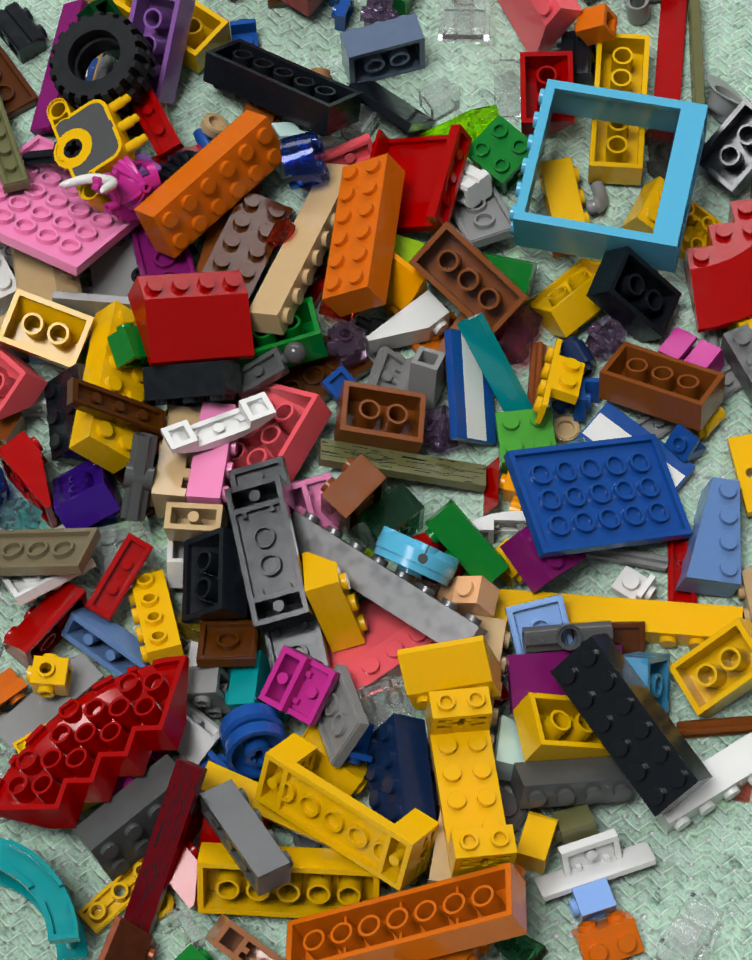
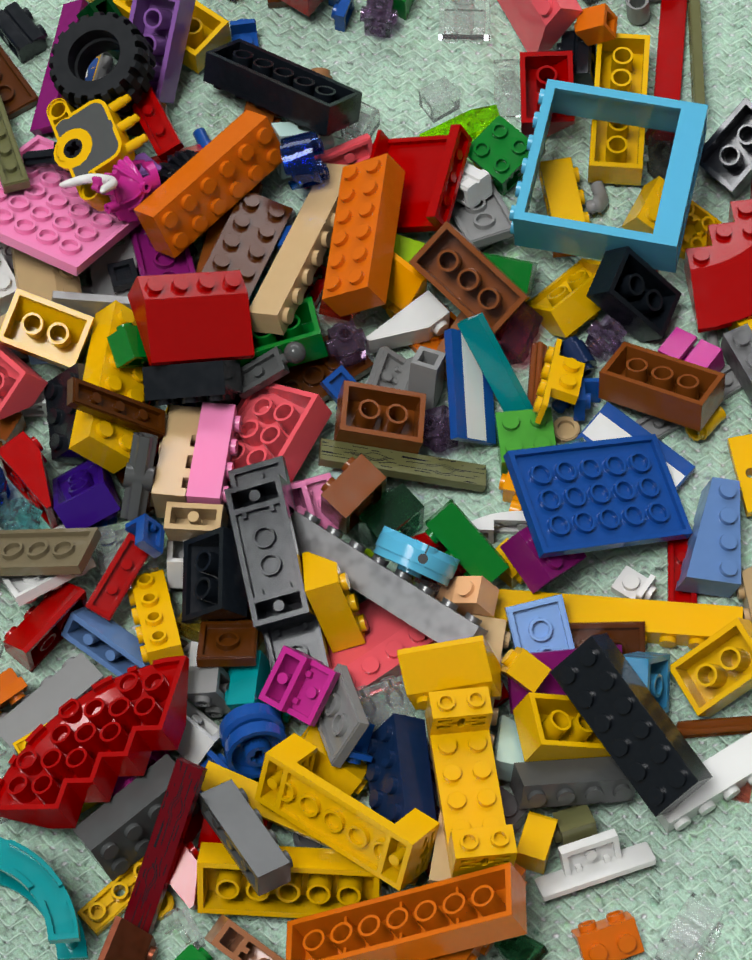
(50, 675): yellow brick -> none
(122, 274): none -> black plate
(148, 534): none -> blue bracket
(213, 124): tan tile -> none
(220, 429): white slope -> none
(280, 232): clear red tile -> none
(368, 325): black bar -> none
(383, 49): sand blue brick -> none
(392, 107): black tile -> none
(492, 486): red sticker -> none
(524, 669): none -> yellow brick
(549, 636): dark grey piece -> none
(592, 900): light blue brick -> none
(632, 557): light grey axle -> none
(684, 444): blue bracket -> none
(722, 98): light grey piece -> none

